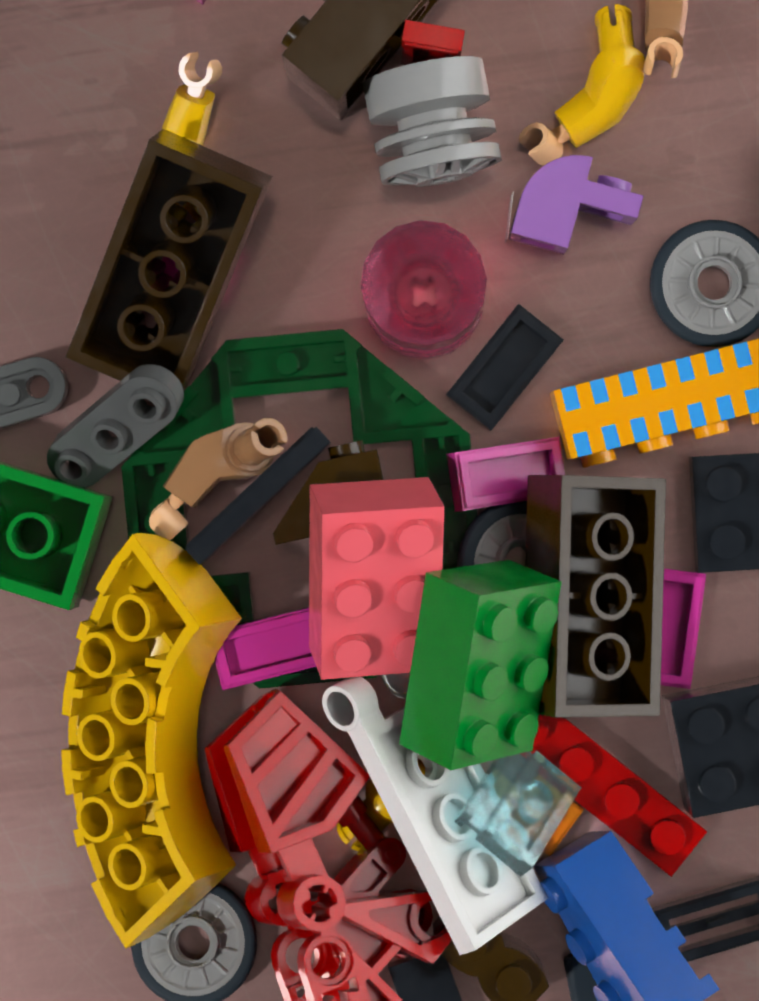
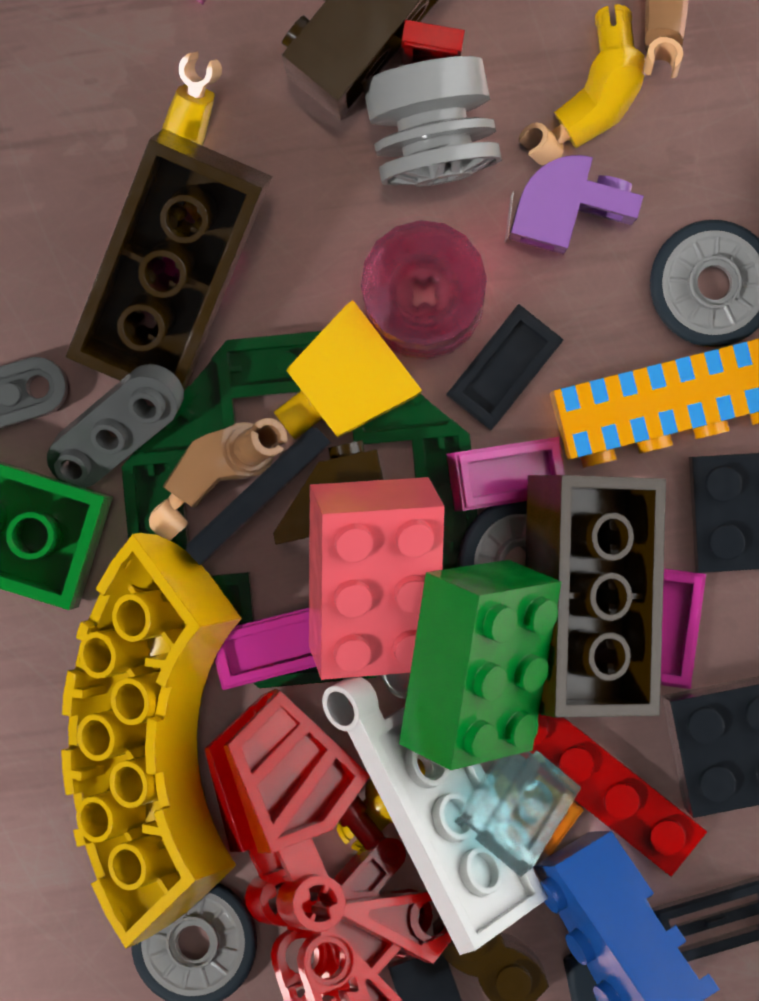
(345, 378): none -> yellow torso

